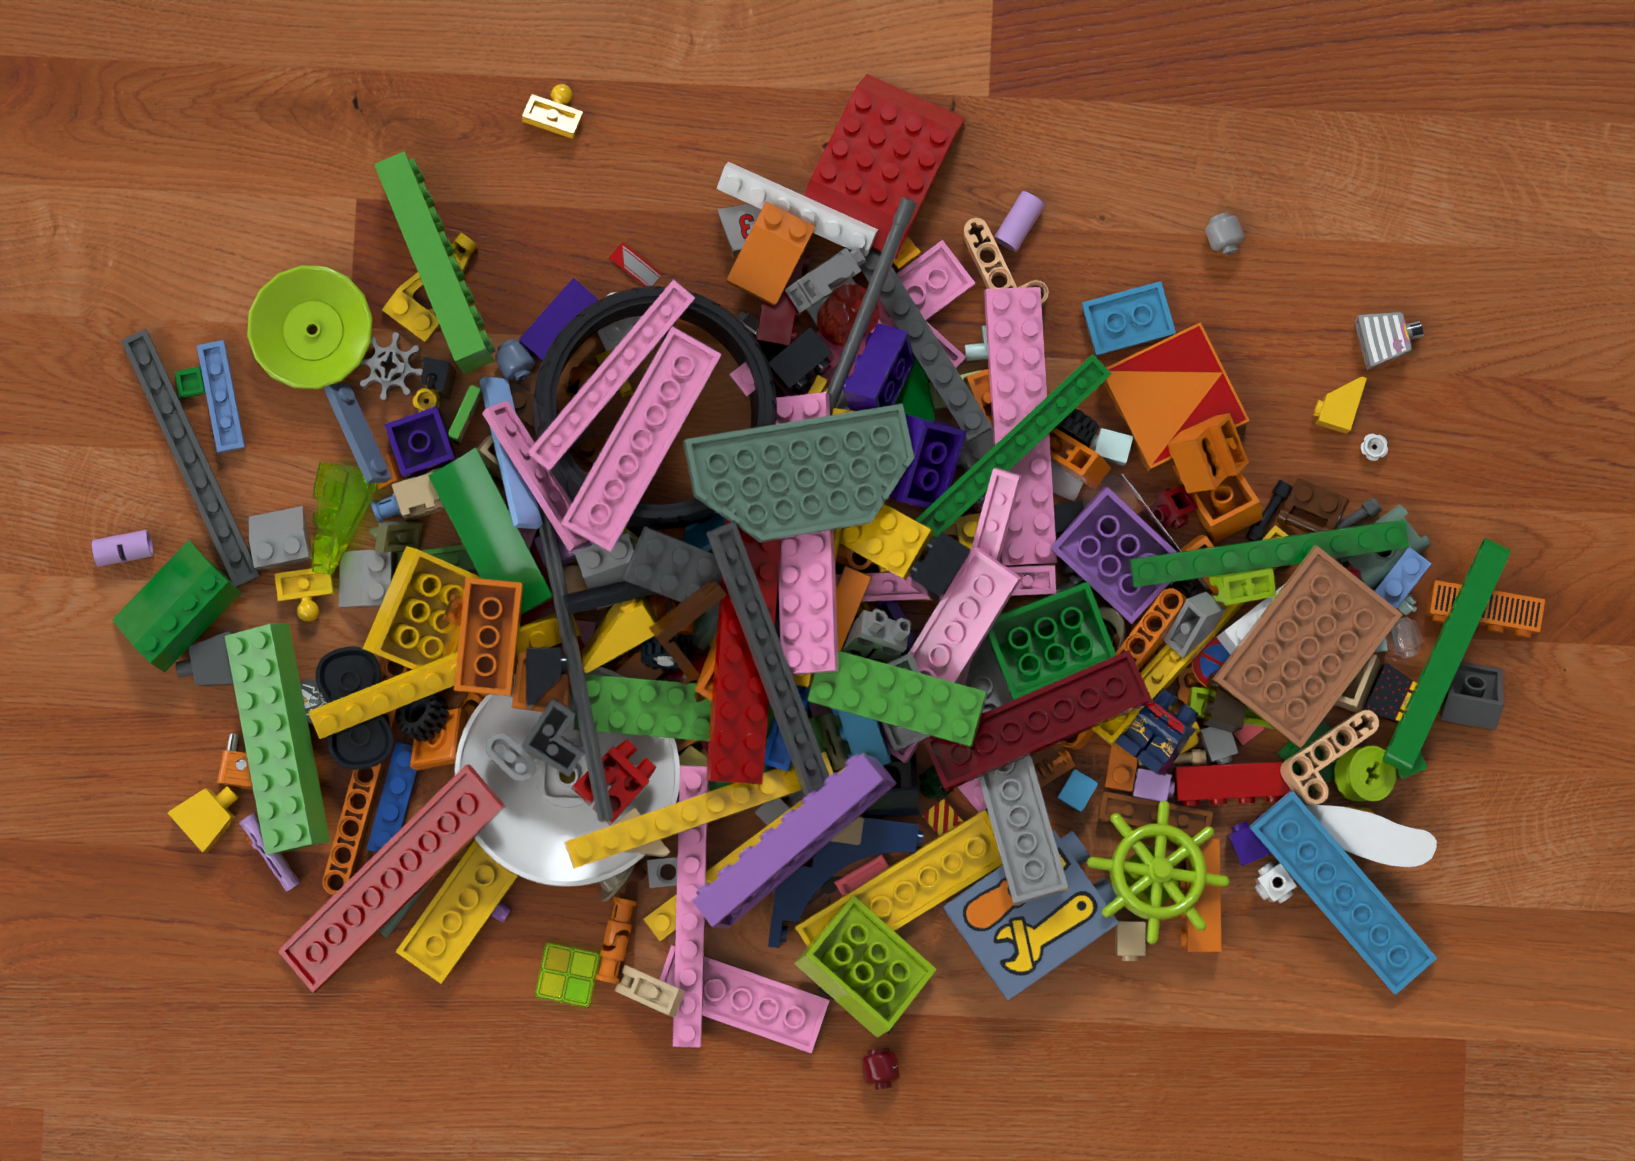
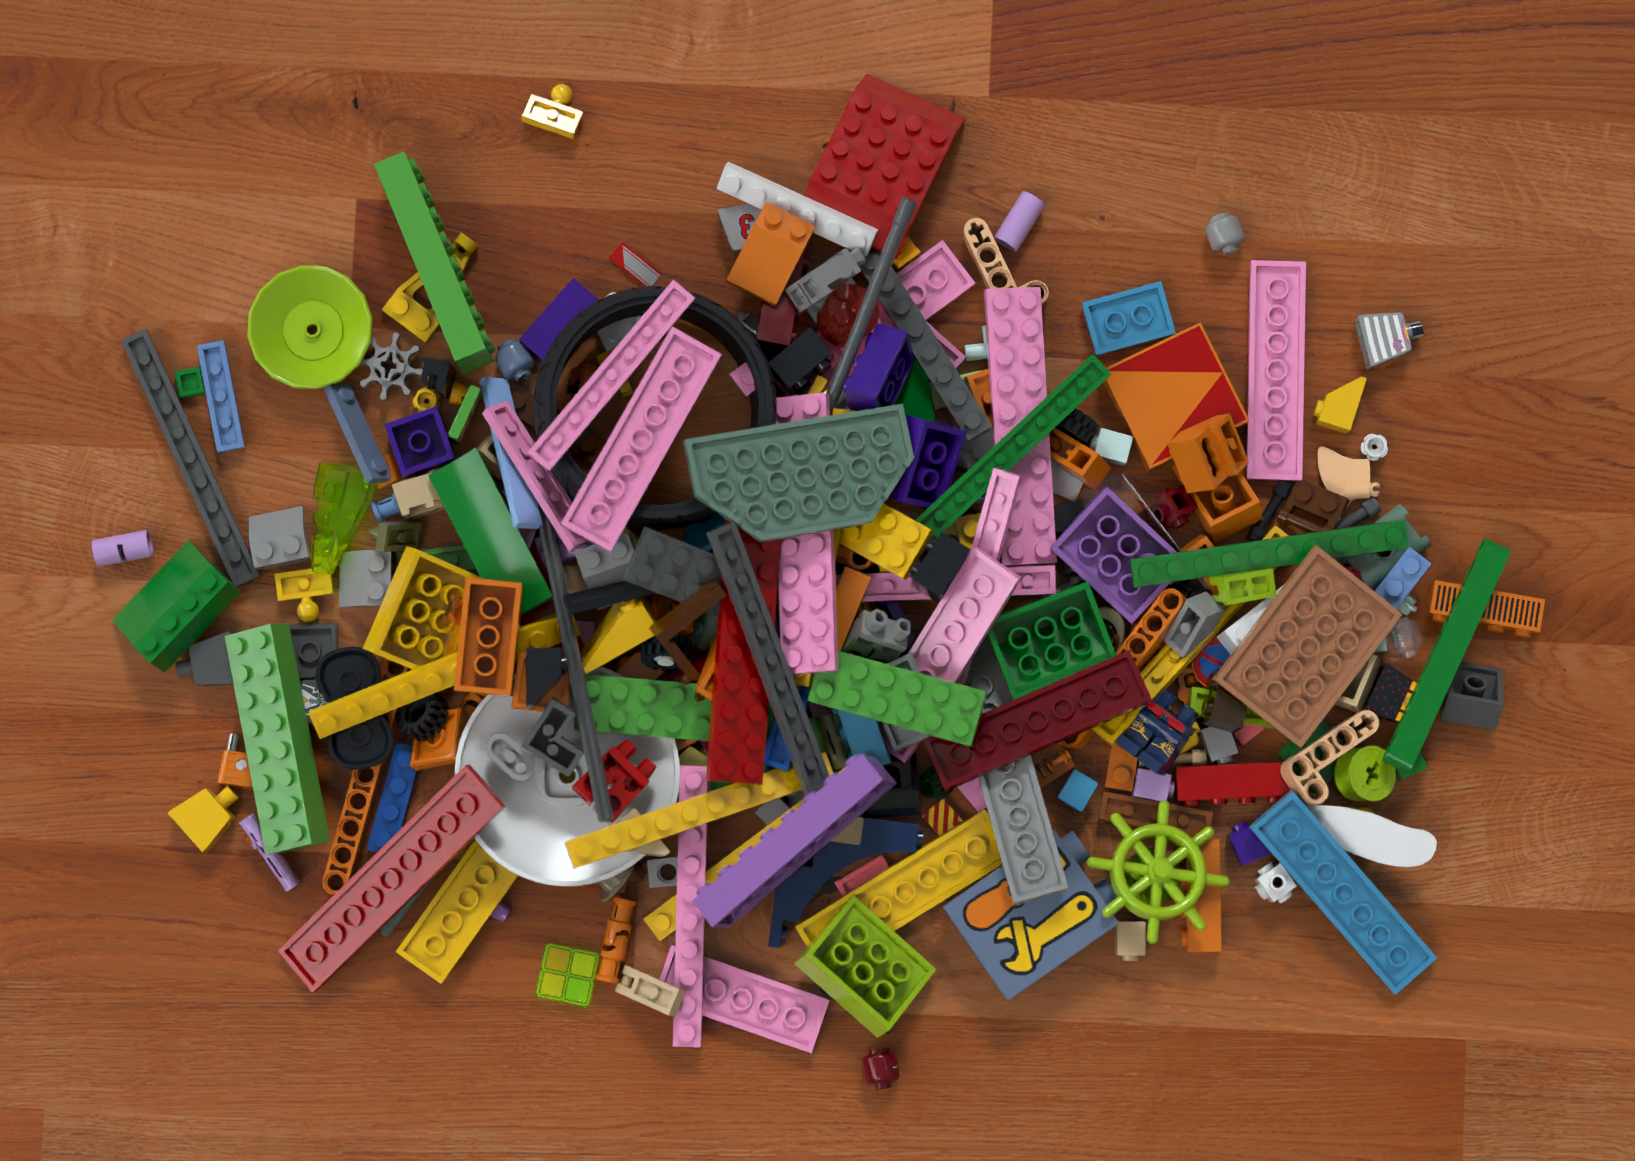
(311, 644): none -> dark grey tile
(458, 393): none -> light orange hinge
(1276, 370): none -> bright pink plate
(1346, 475): none -> light nougat arm

